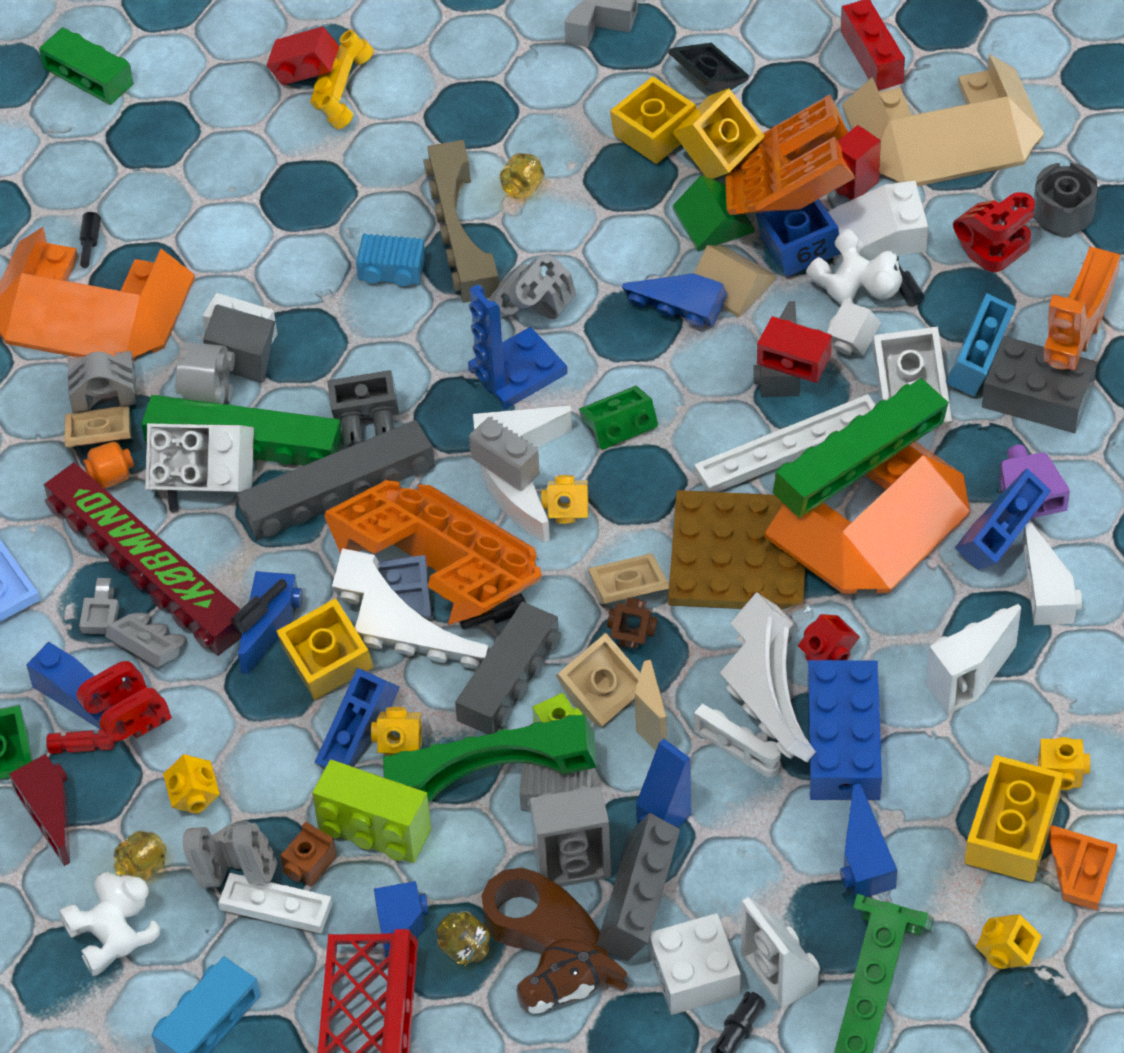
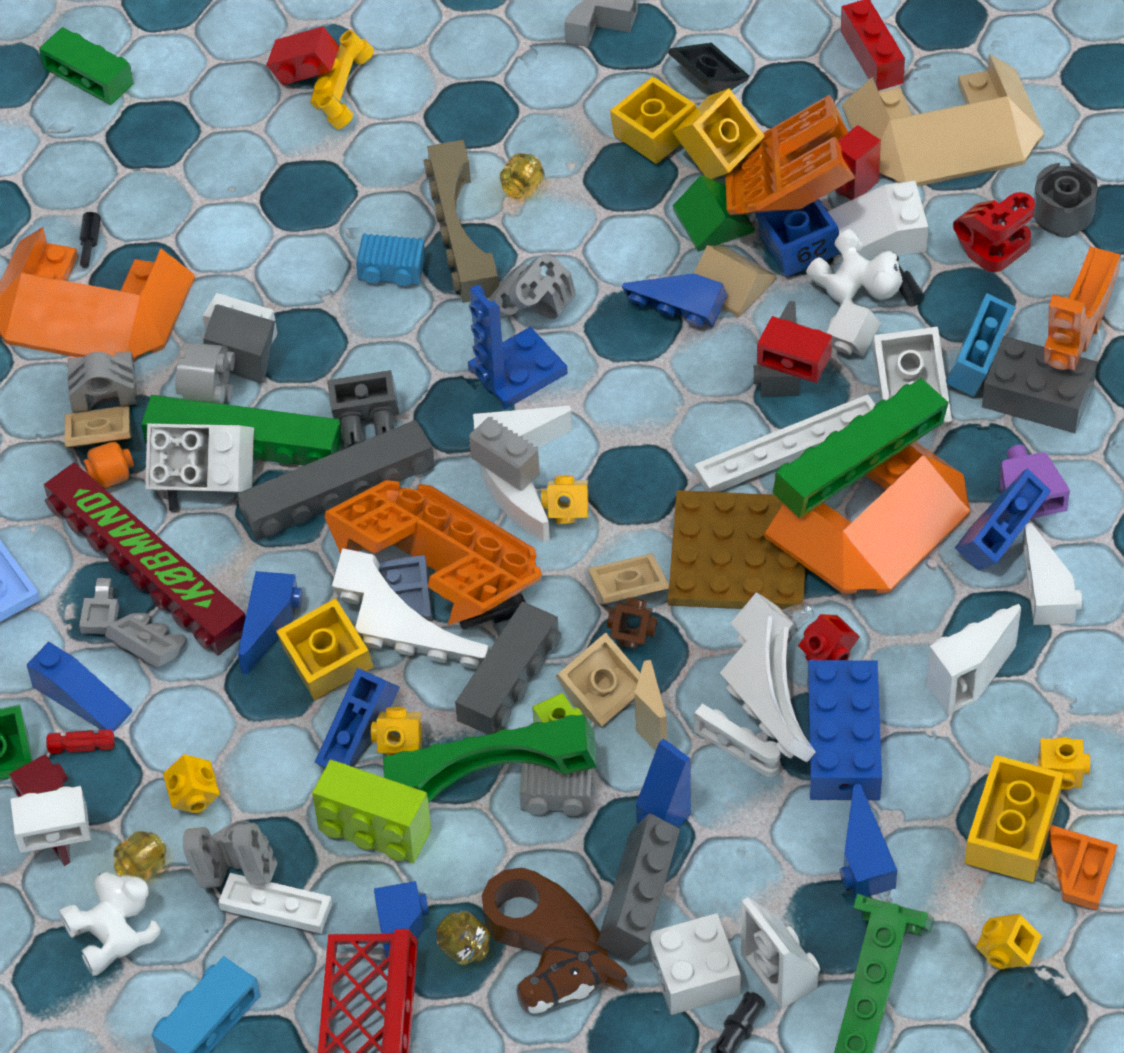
(50, 819): none -> white brick
(132, 703): red piece -> none
(256, 608): black axle -> none
(308, 855): dark orange brick -> none
(571, 836): light grey brick -> none
(620, 416): green bracket -> none

